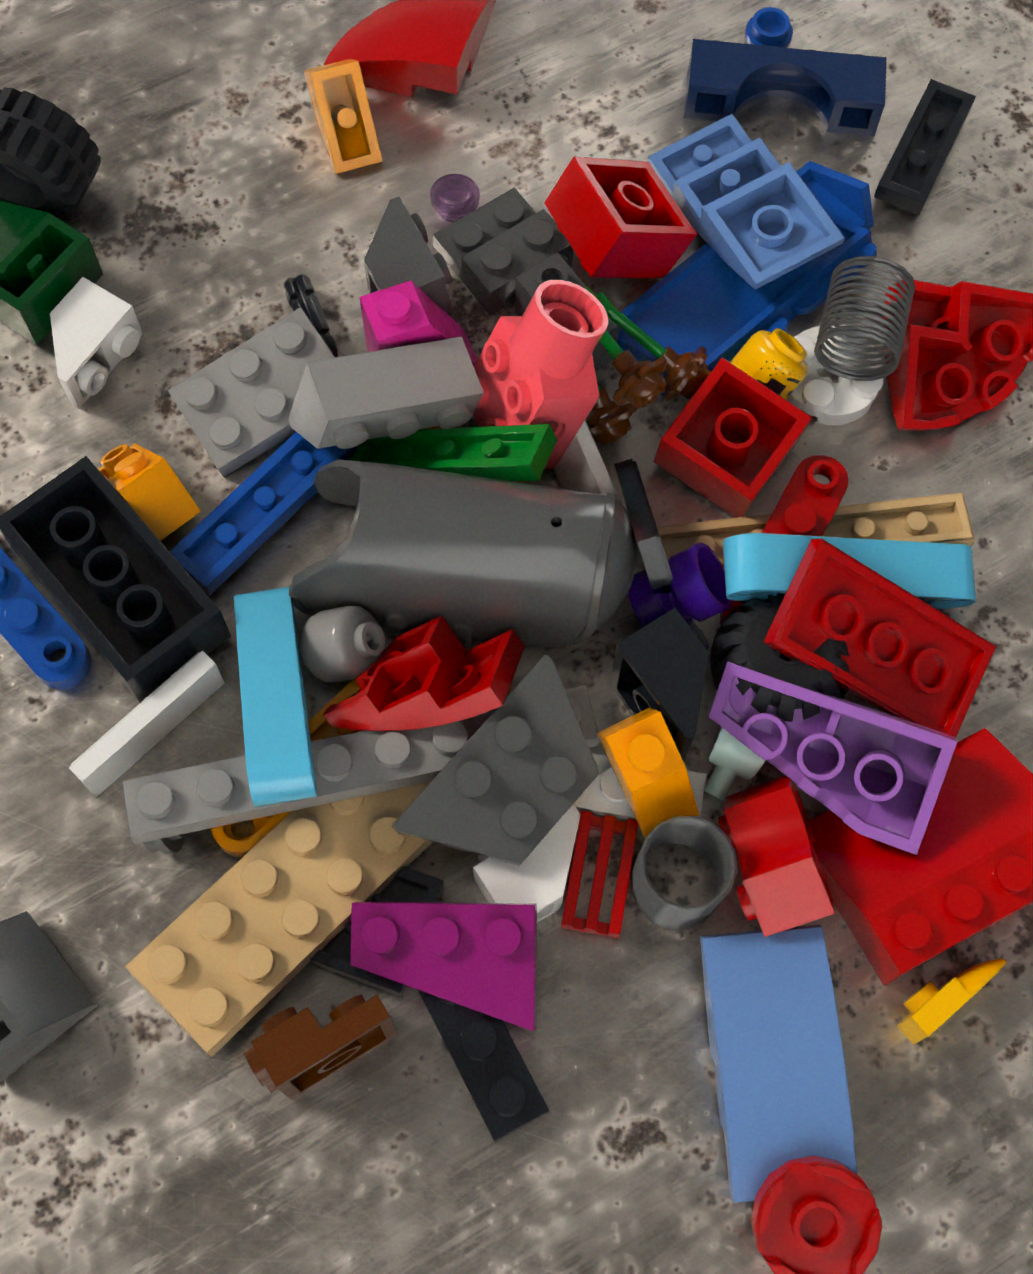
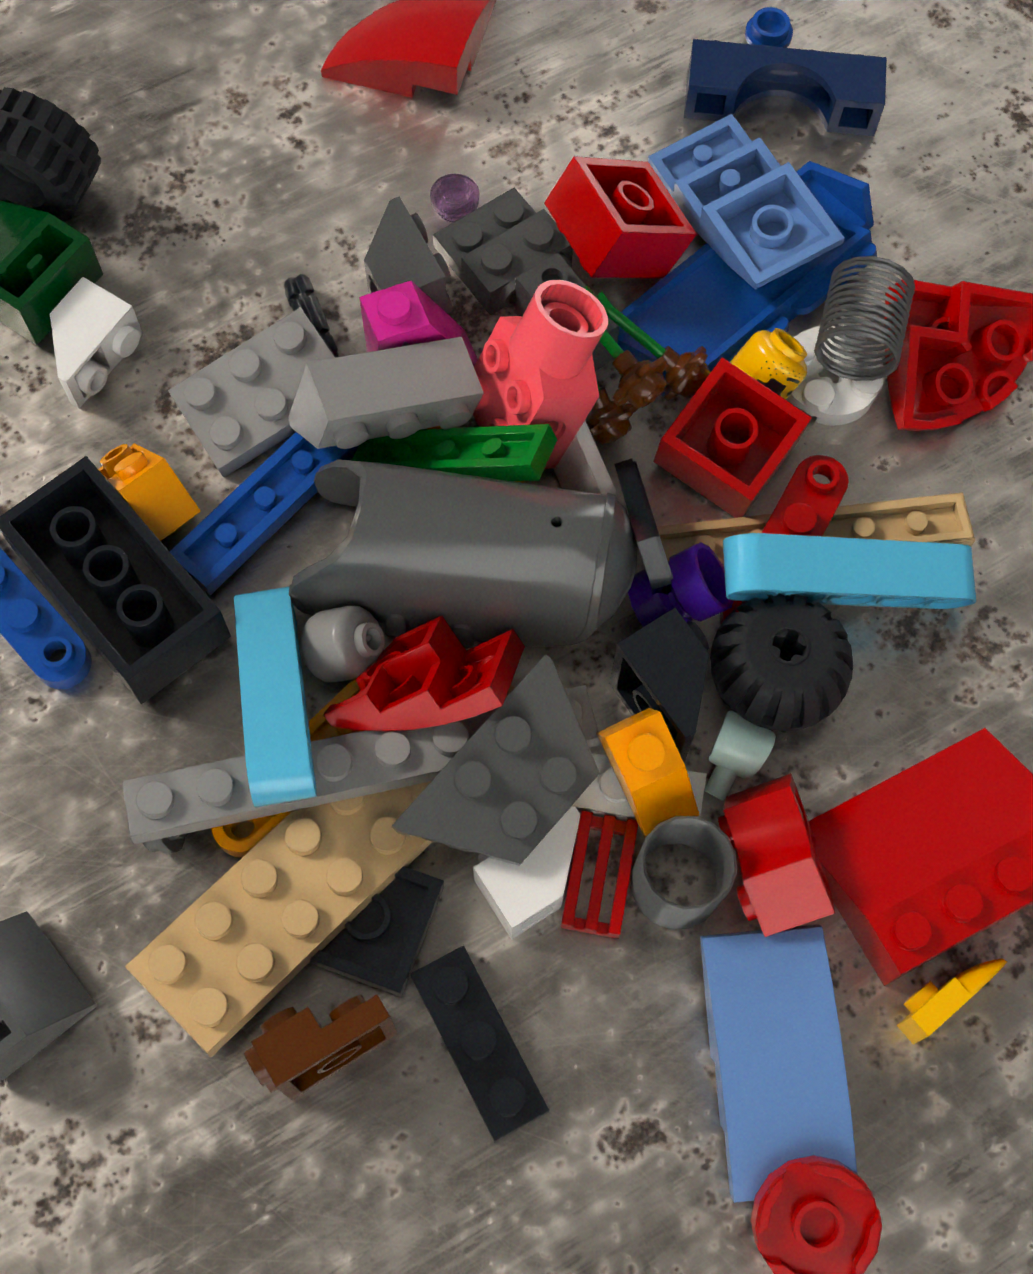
(147, 723): white tile -> none
(343, 115): light orange slope -> none
(454, 951): magenta wing -> none
(851, 758): medium lavender wedge -> none
(899, 648): red tile -> none
(924, 147): black plate -> none

